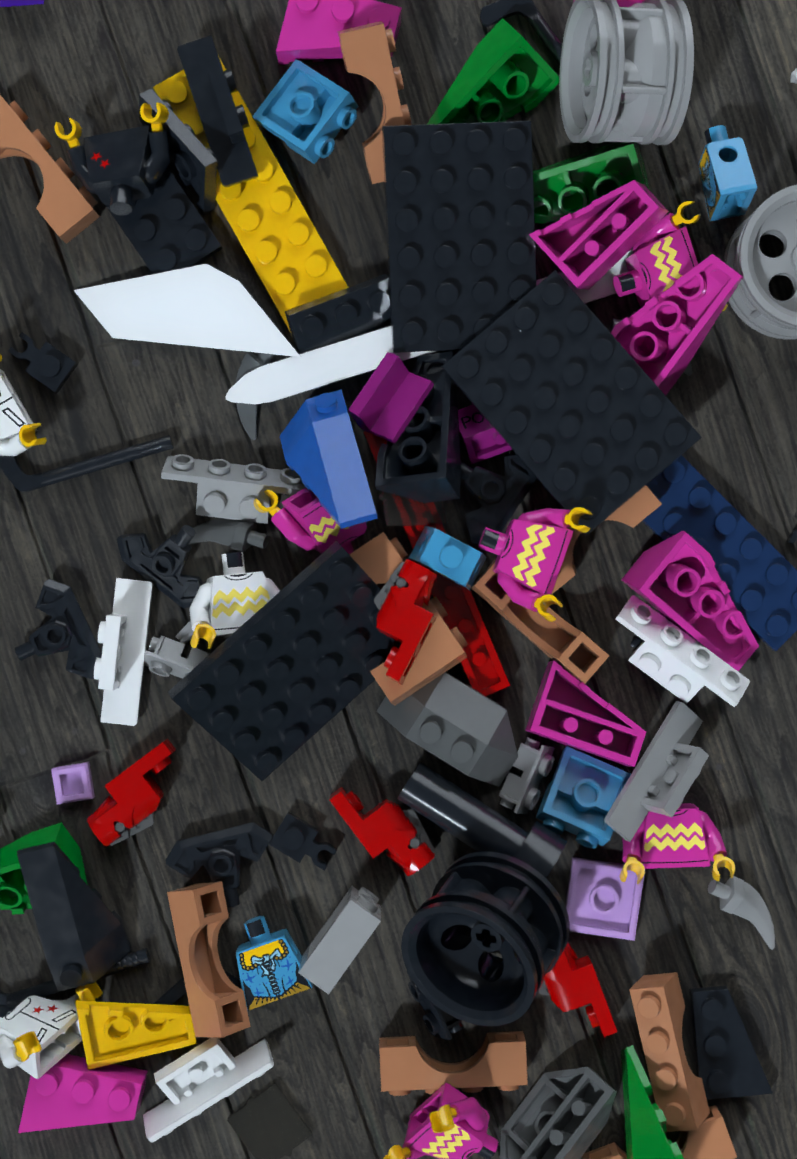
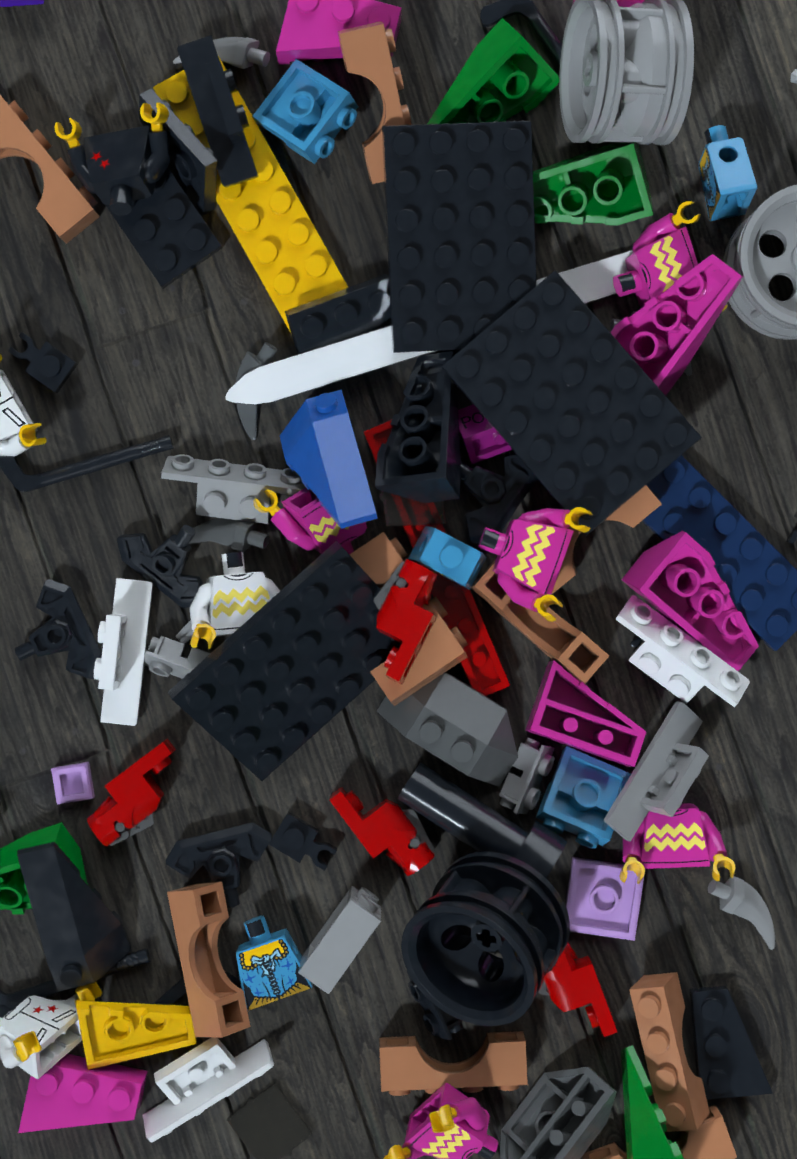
(188, 309): white sticker -> none
(239, 52): none -> light grey bar
(389, 399): magenta panel -> none
(600, 234): dark pink wedge -> none

